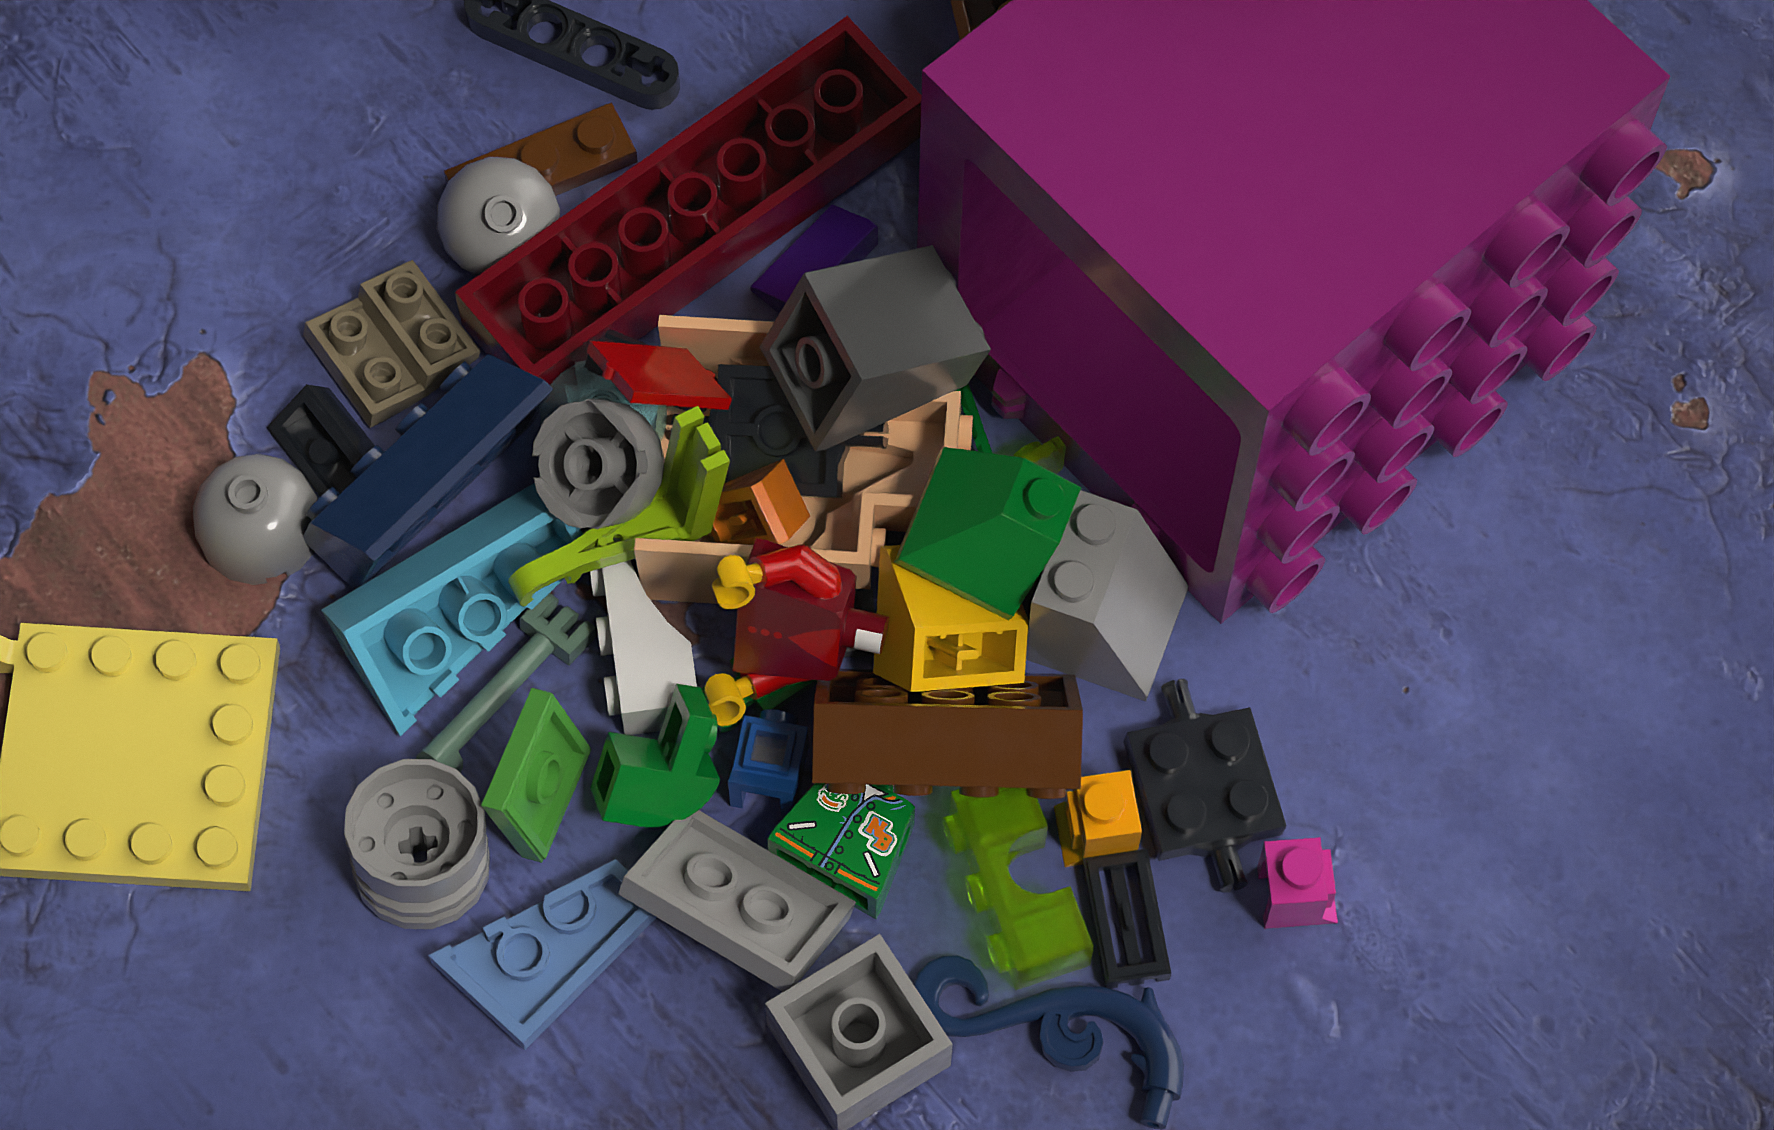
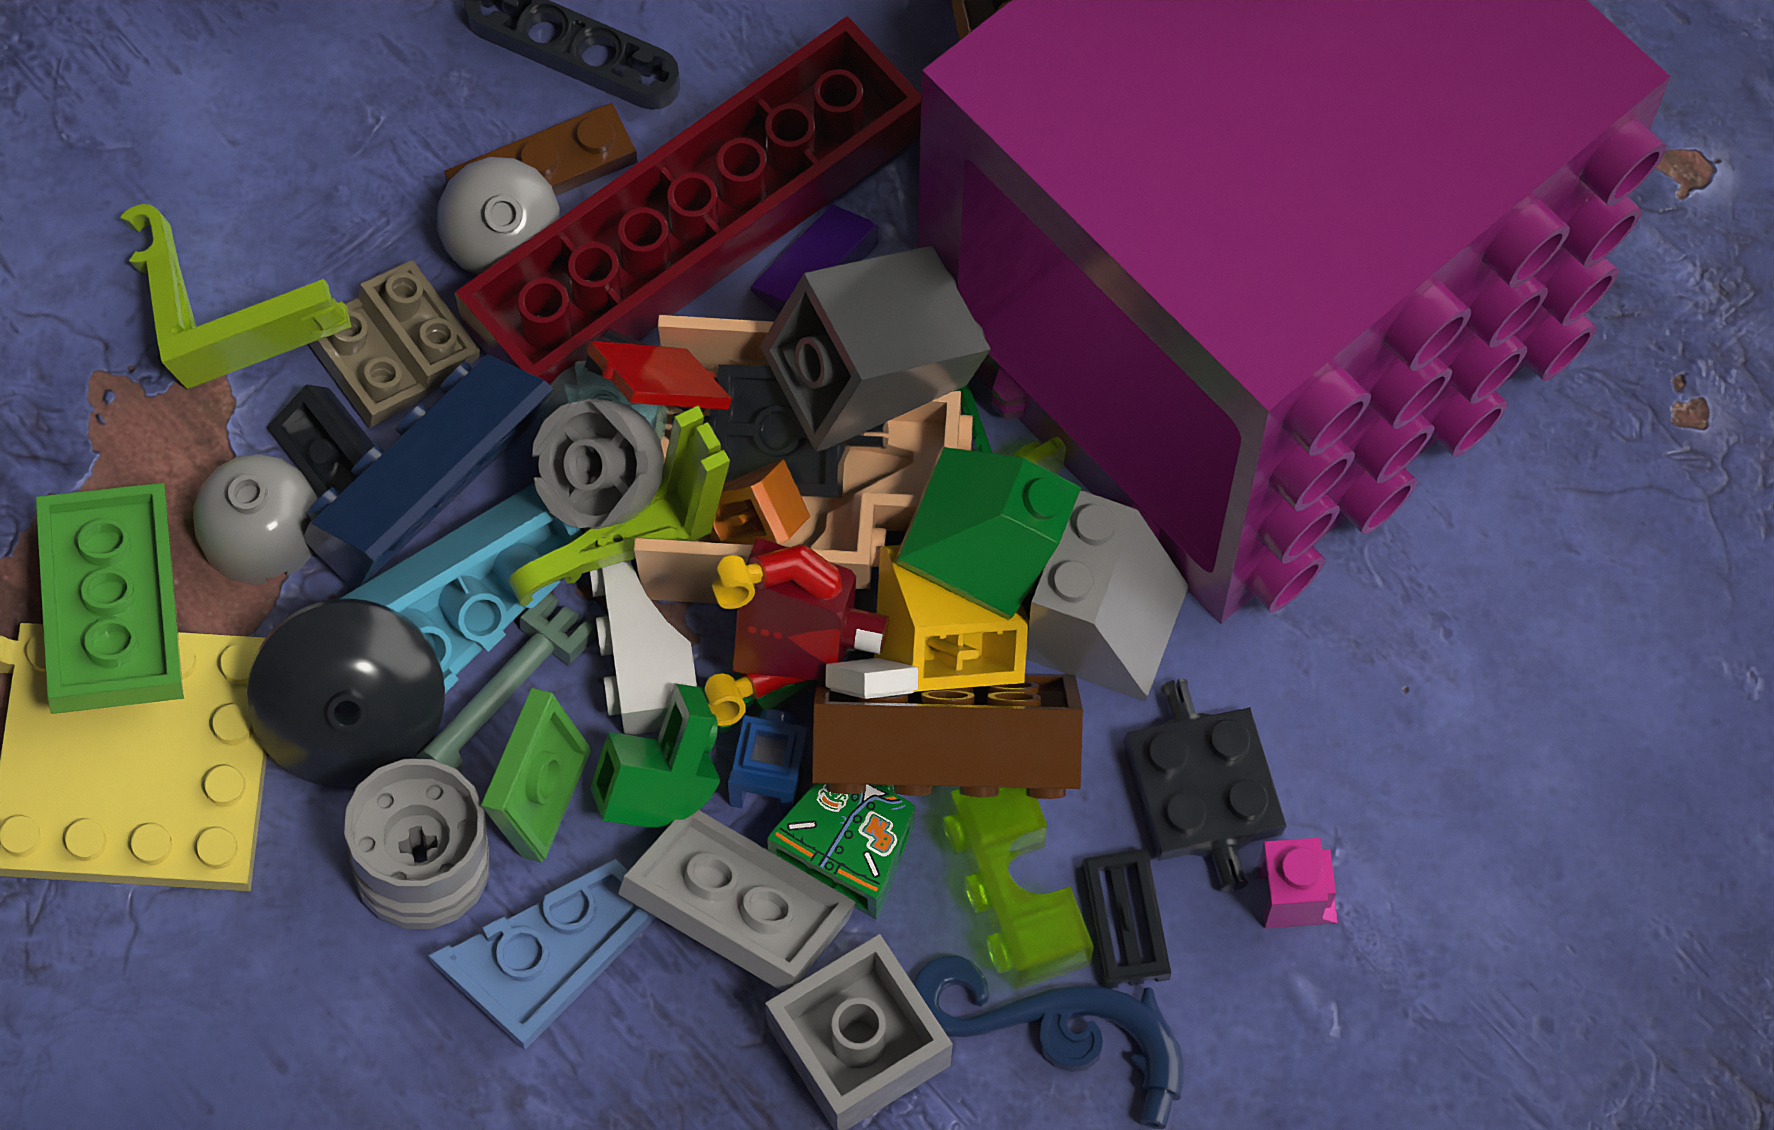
(108, 598): none -> bright green plate
(233, 340): none -> lime hinge
(339, 655): none -> black dish
(872, 678): none -> white tile
(1098, 818): light orange window -> none

